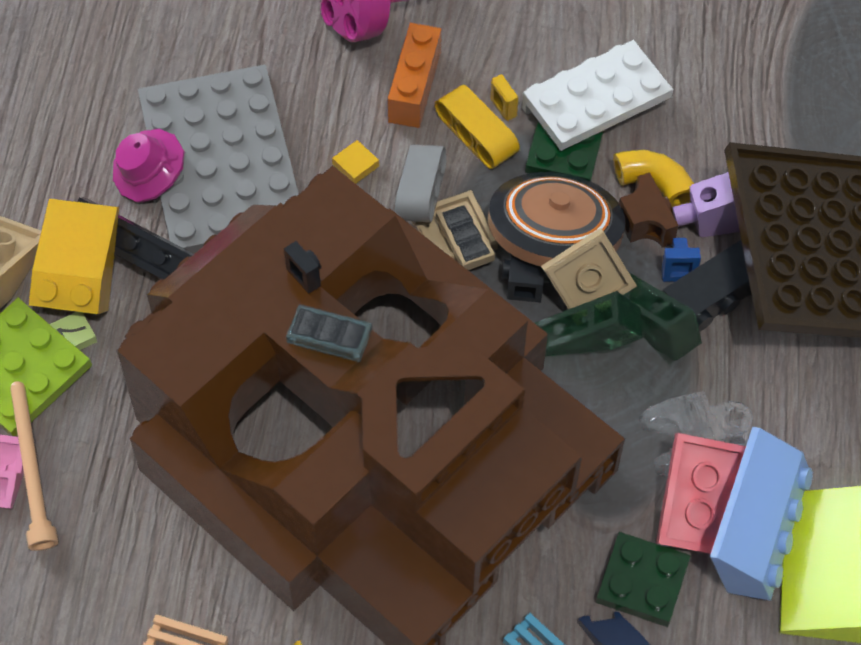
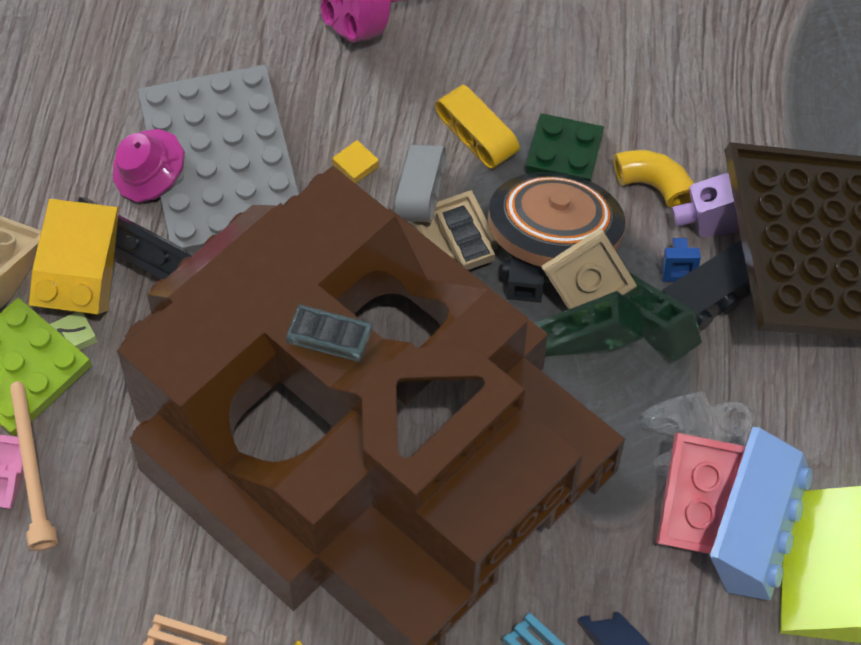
(303, 266): black plate -> none
(414, 75): orange brick -> none
(504, 97): yellow tile -> none
(596, 94): white bracket -> none
(643, 579): dark green plate -> none
(648, 213): reddish brown brick -> none

